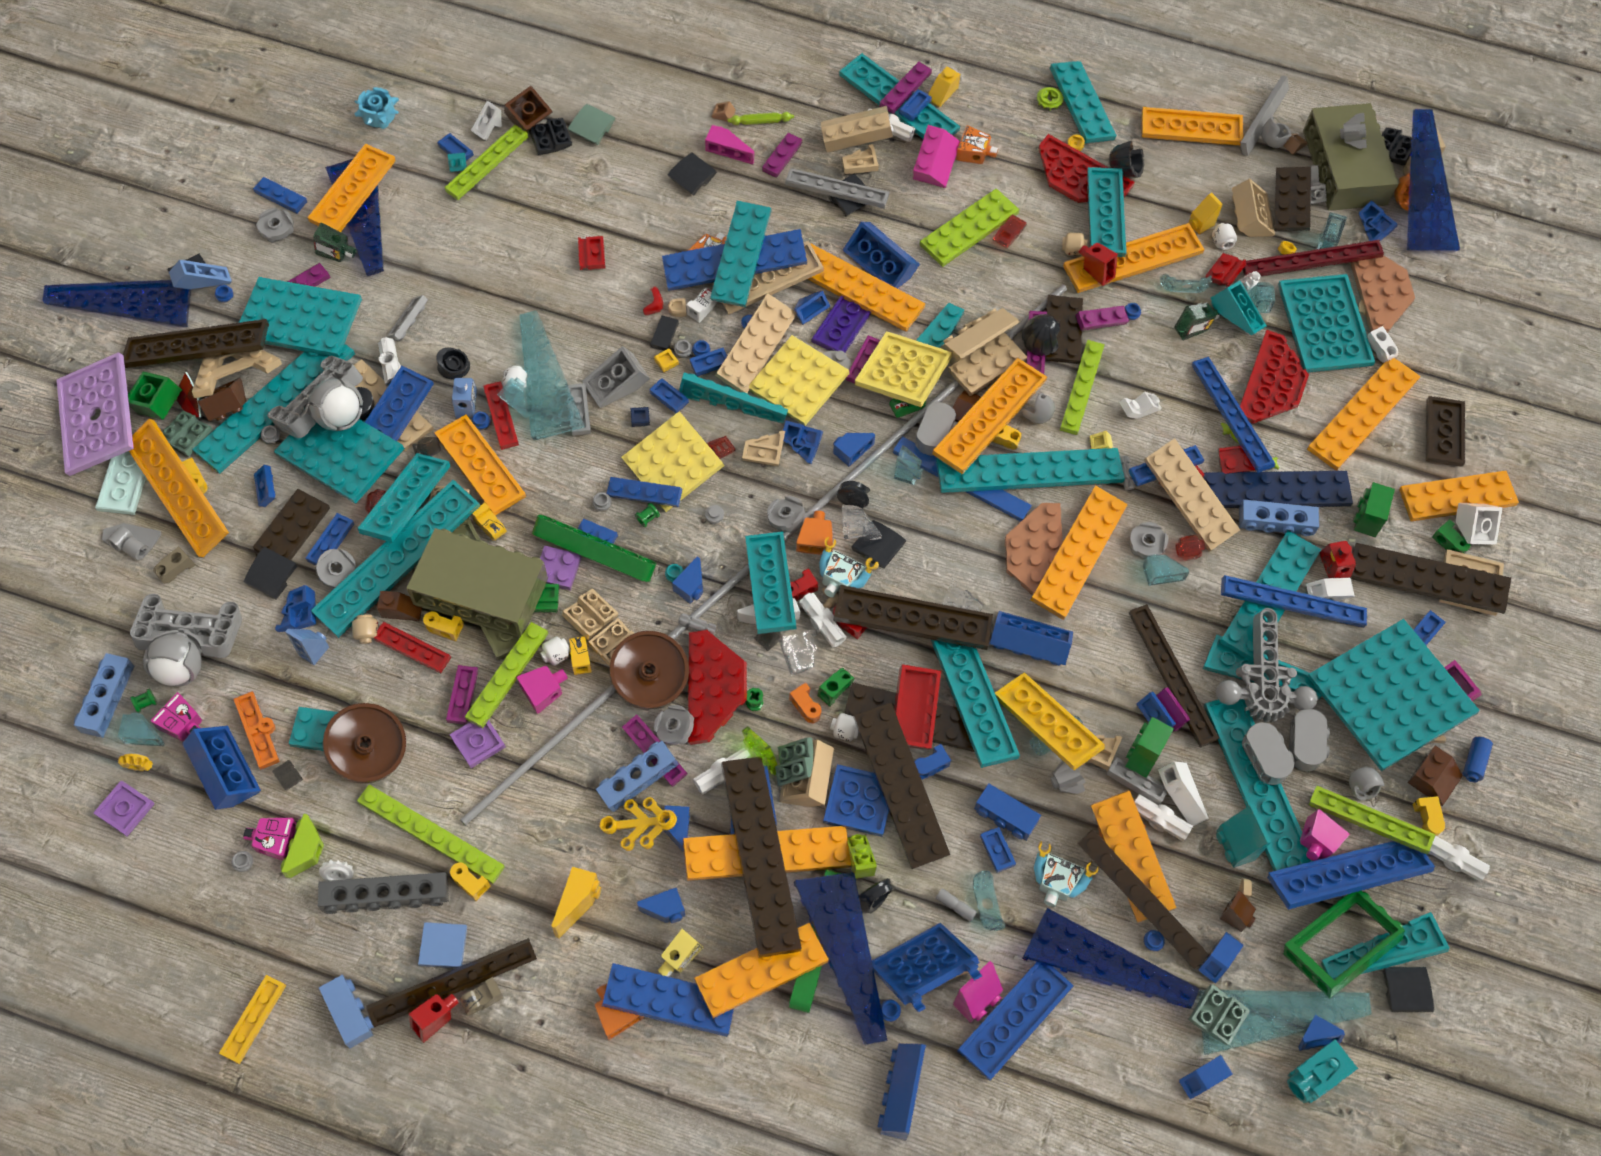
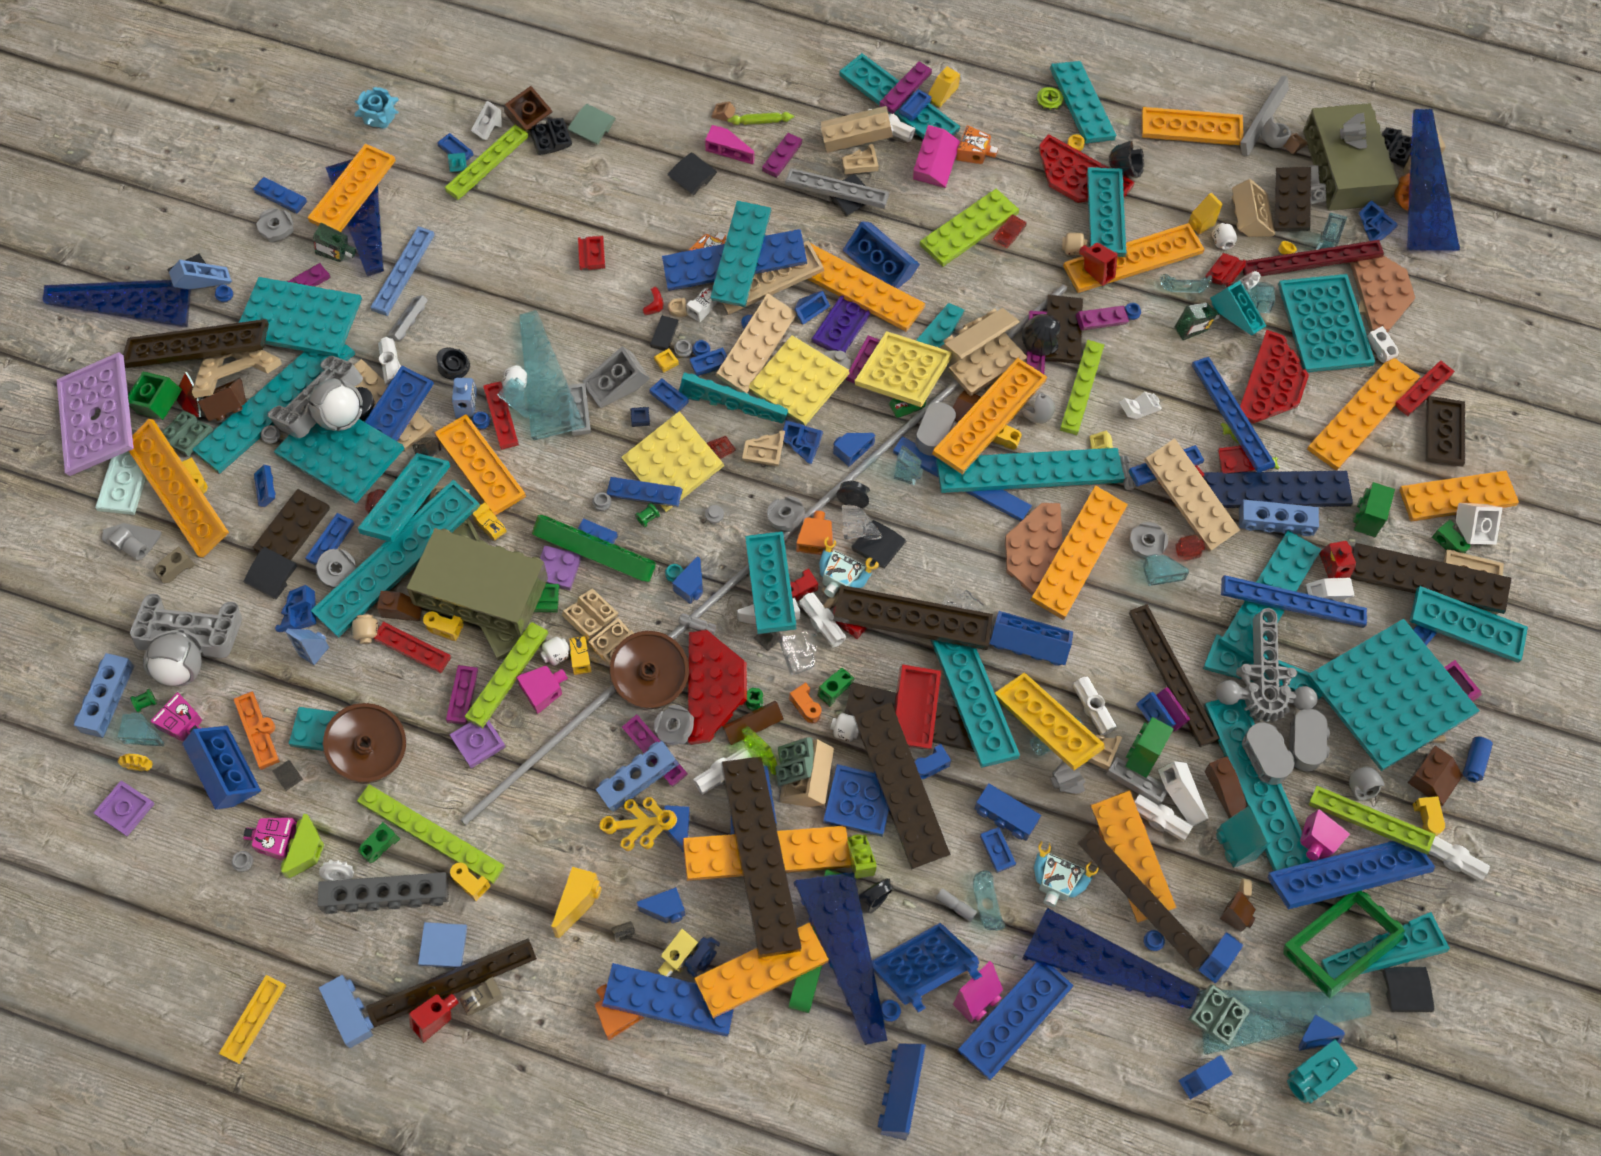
(378, 843): none -> green leg
(402, 271): none -> medium blue tile
(623, 931): none -> clear smoke slope
(702, 957): none -> dark blue plate
(756, 720): none -> reddish brown tile
(1099, 716): none -> white piece
(1226, 786): none -> reddish brown slope
(1424, 387): none -> red plate
(1468, 624): none -> teal plate

